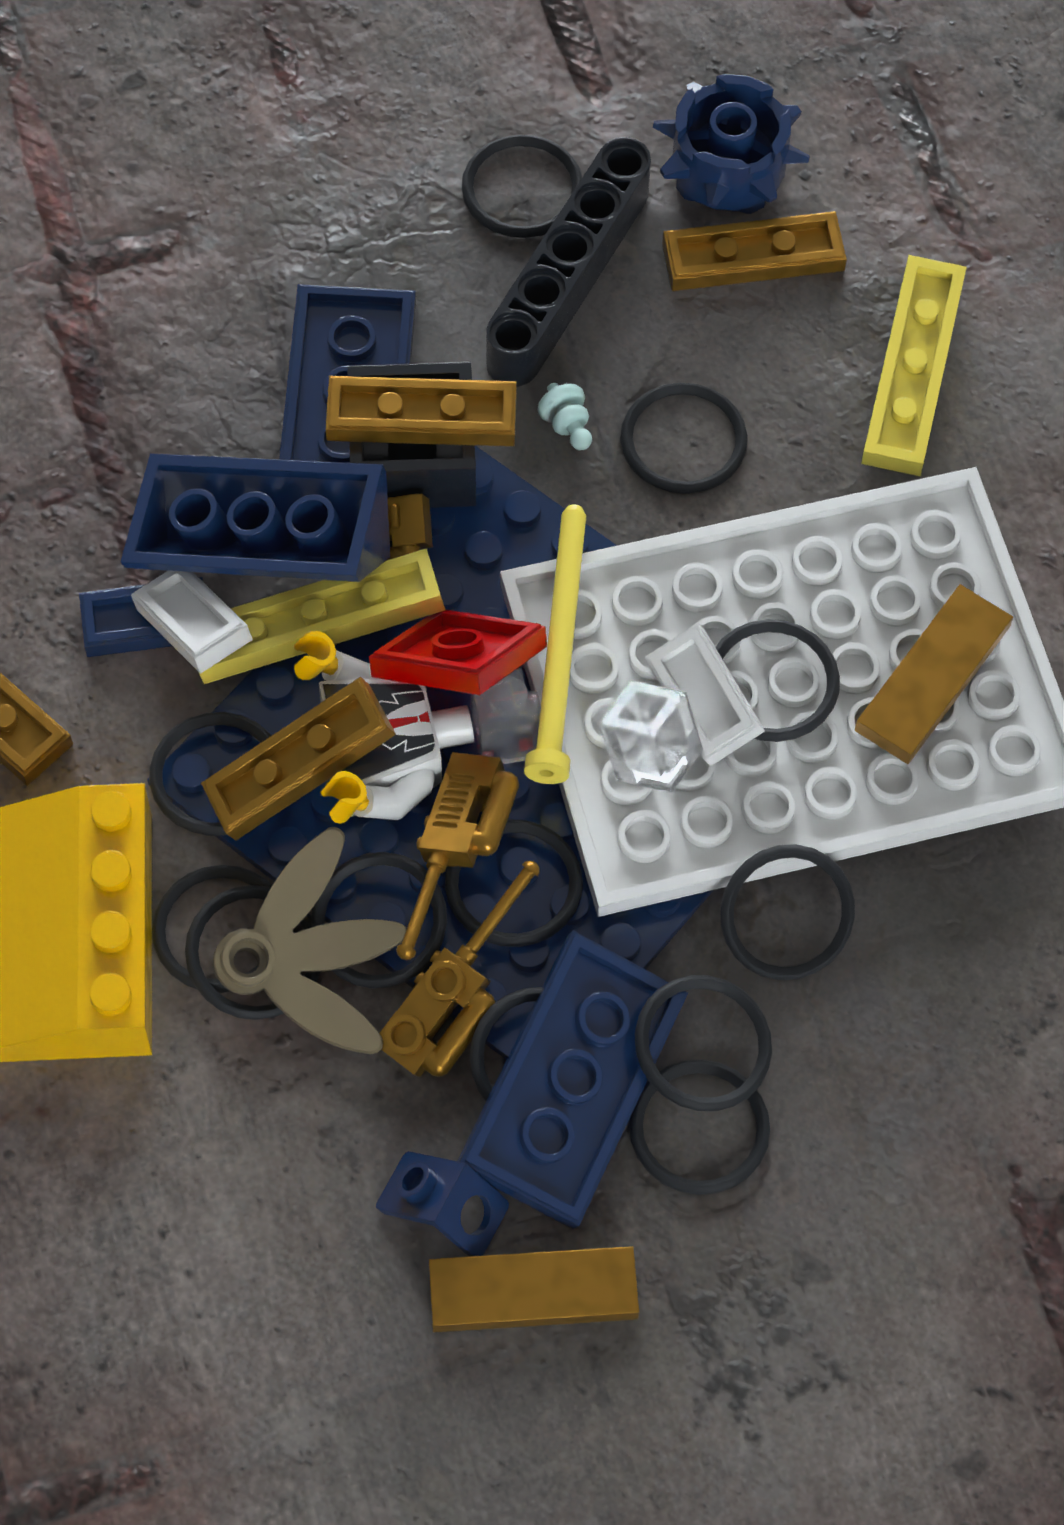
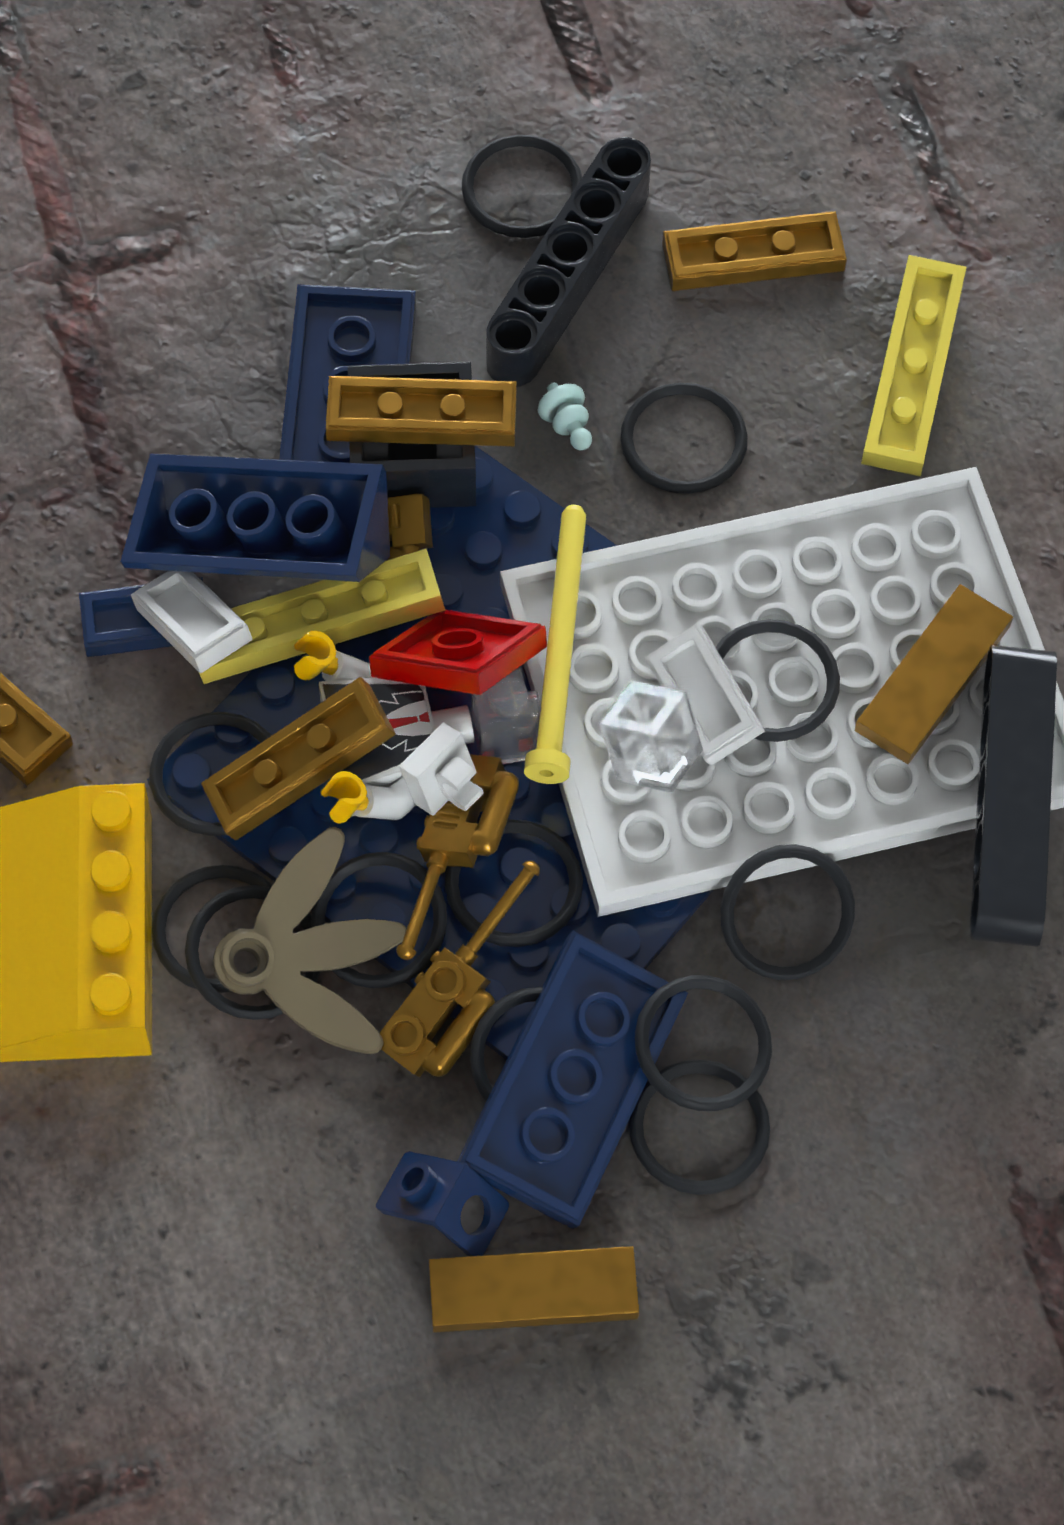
(441, 772): none -> white tile
(730, 143): dark blue brick -> none
(1014, 796): none -> black beam

